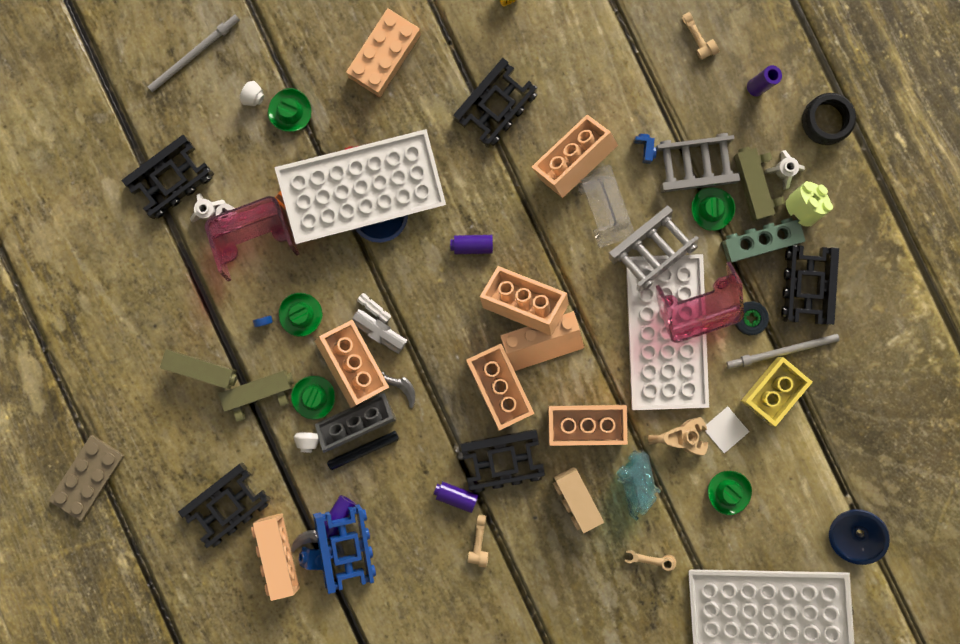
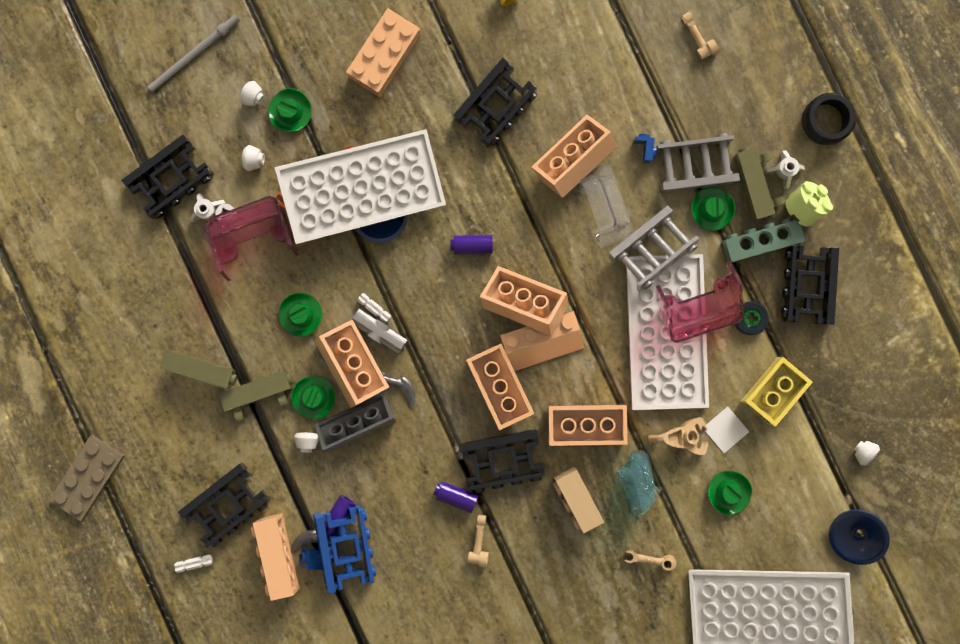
(193, 563): none -> white axle
(252, 158): none -> white cone
(262, 321): blue tile -> none
(363, 450): black axle -> none
(747, 360): light grey bar -> none
(764, 80): dark purple brick -> none
(866, 452): none -> white cone

